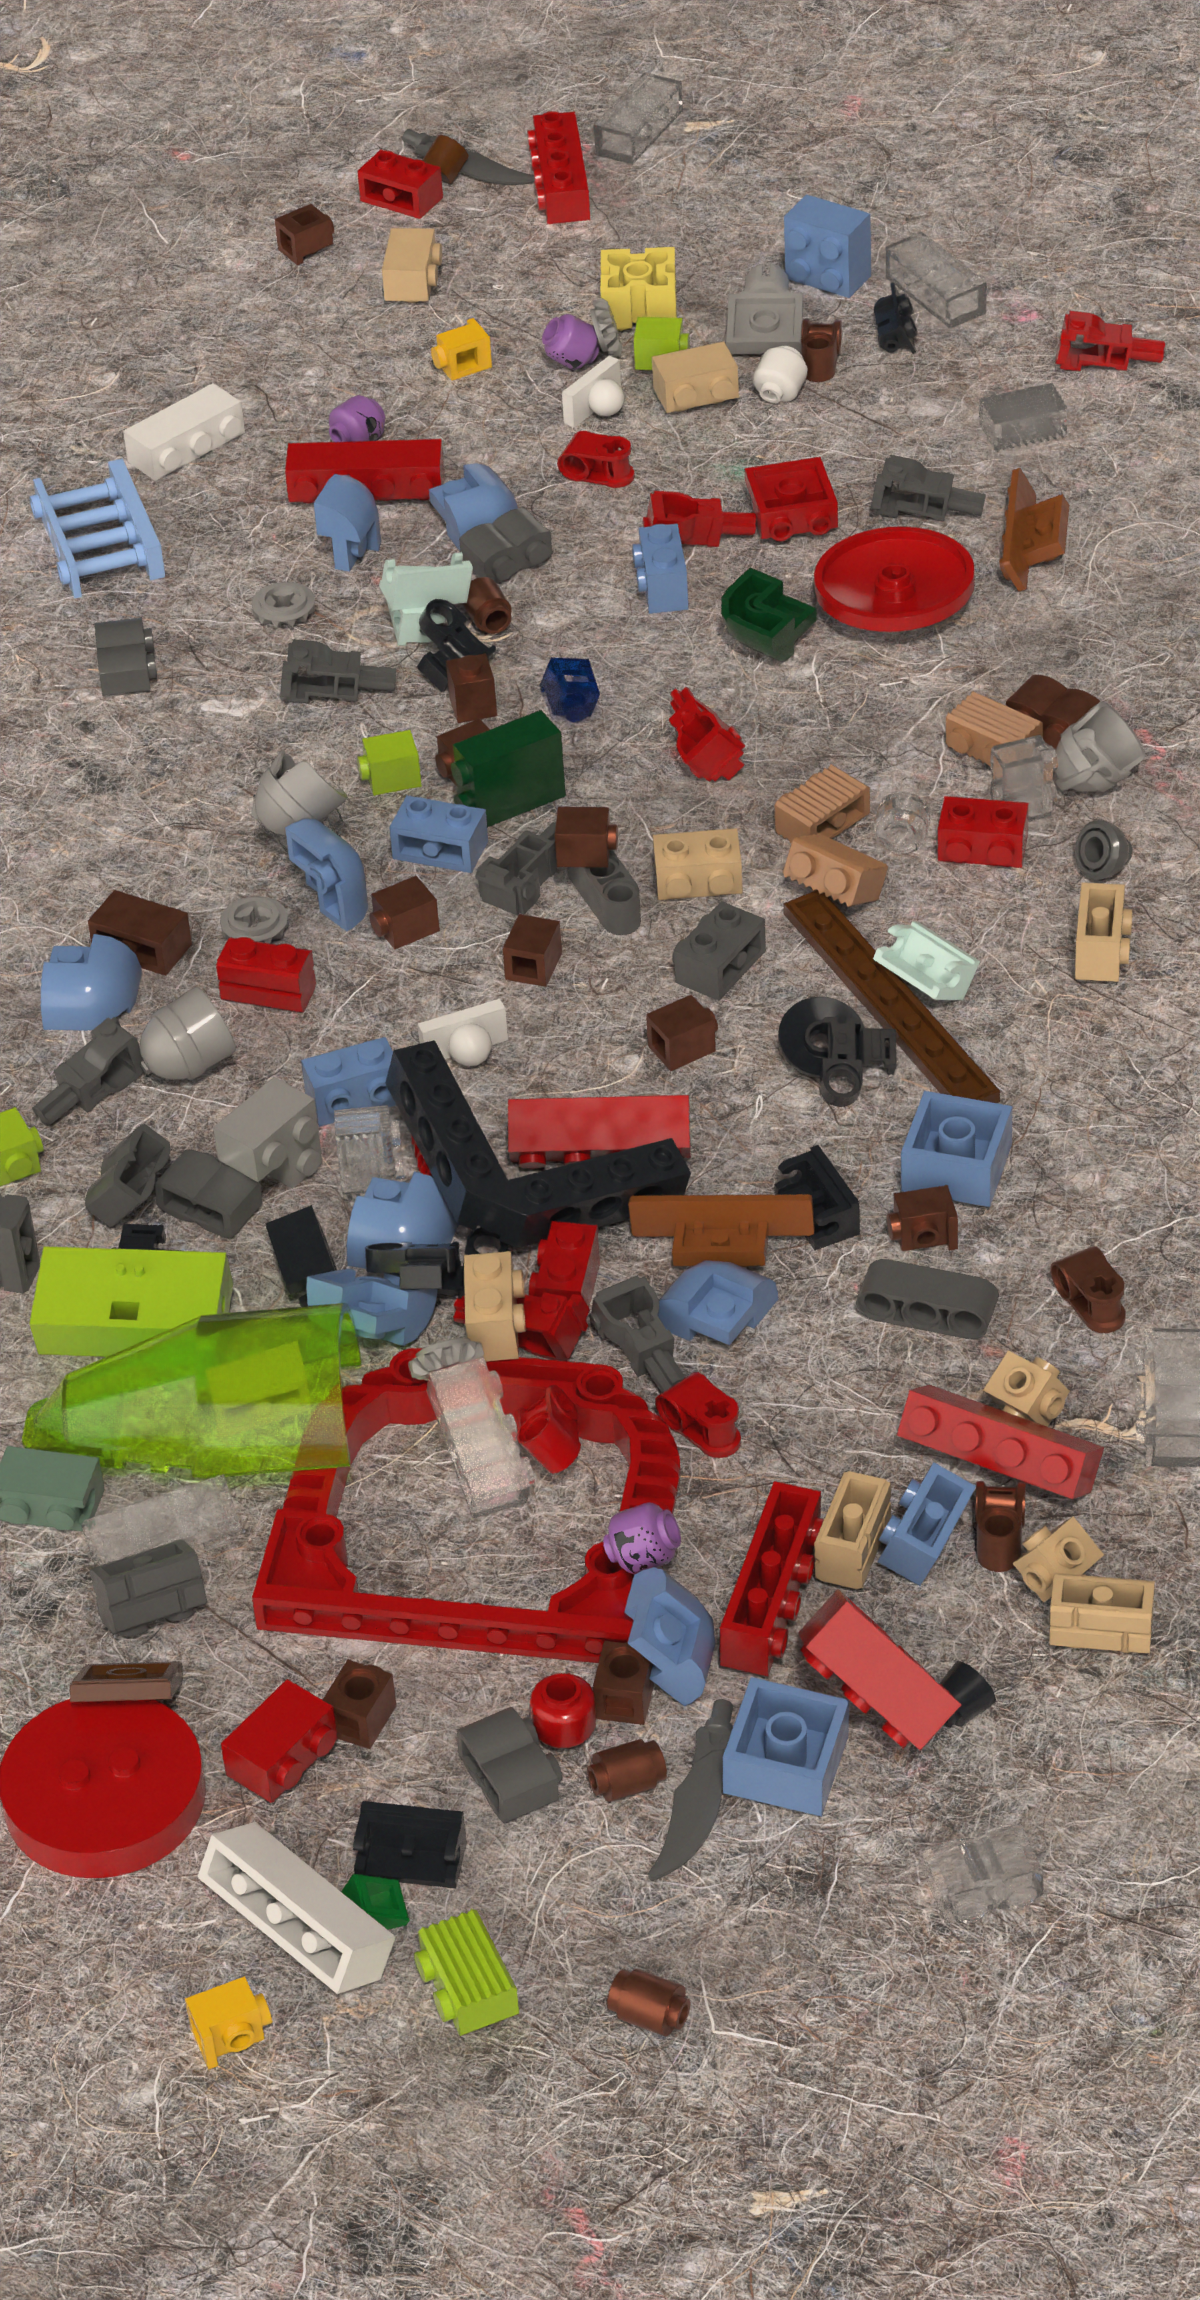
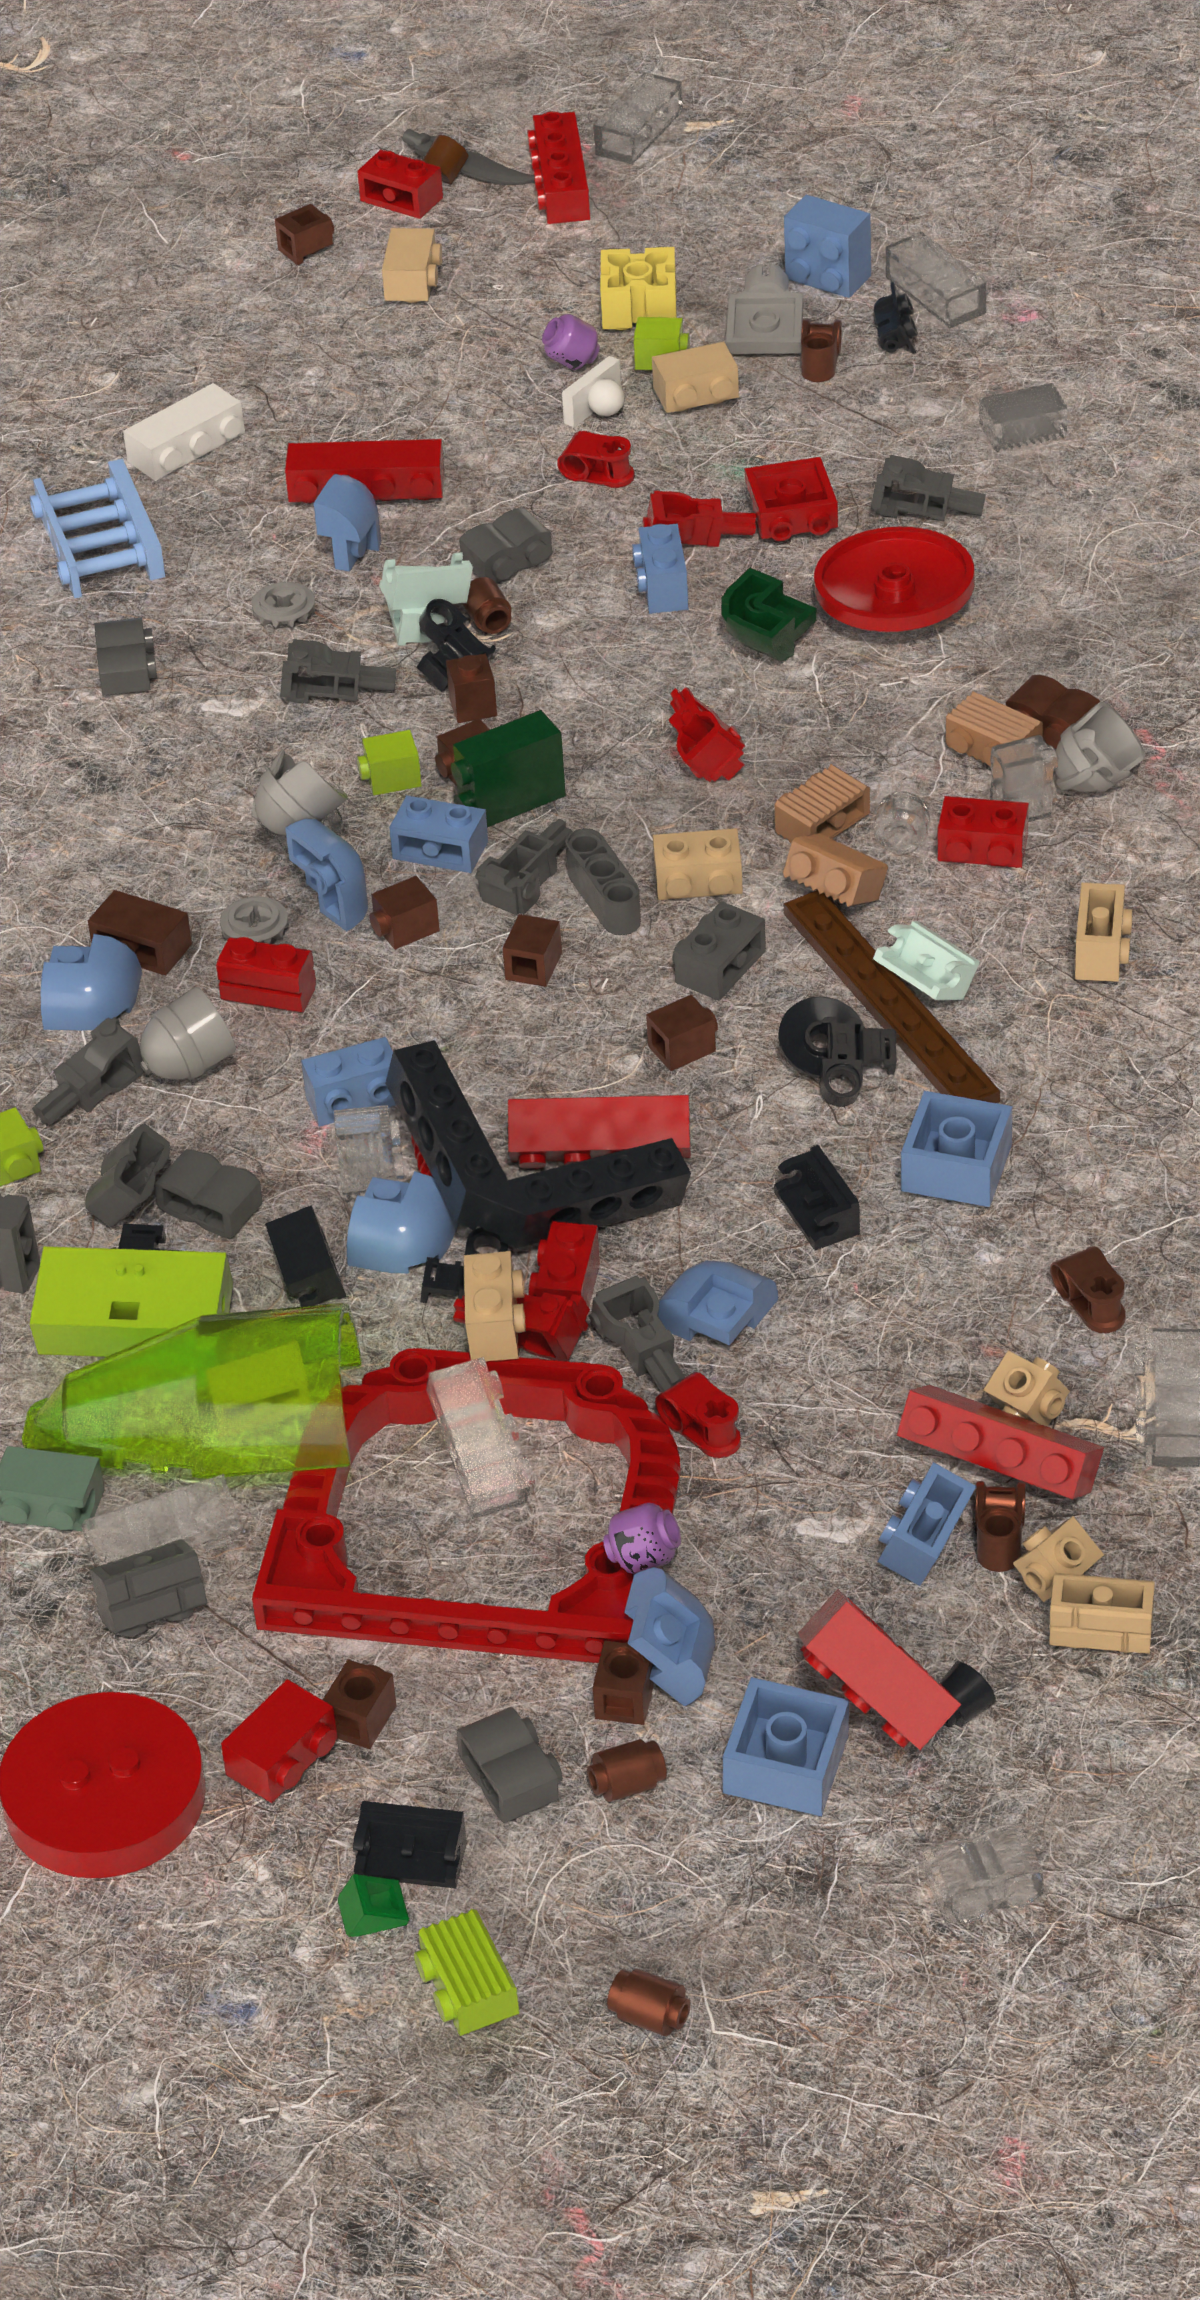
(126, 1681): reddish brown tile -> none
(227, 2019): yellow brick -> none
(271, 1135): light grey brick -> none
(296, 1907): white brick -> none
(357, 420): medium lavender head -> none
(376, 1303): medium blue brick -> none
(418, 1264): black piece -> none
(444, 1355): light grey gear -> none
(462, 350): yellow brick -> none
(468, 1032): white tile -> none
(471, 500): medium blue brick -> none
(550, 1430): red piece -> none
(563, 1710): red head -> none
(570, 698): clear blue brick -> none
(584, 837): copper brick -> none
(606, 328): light grey gear -> none
(699, 1794): dark grey sword -> none
(721, 1225): dark orange bracket -> none
(770, 1580): red brick -> none
(780, 374): white head -> none
(852, 1530): tan brick -> none
(924, 1219): copper brick -> none
(927, 1299): dark grey beam -> none
(1032, 530): dark orange bracket -> none
(1101, 850): dark grey brick -> none
(1112, 341): red piece -> none

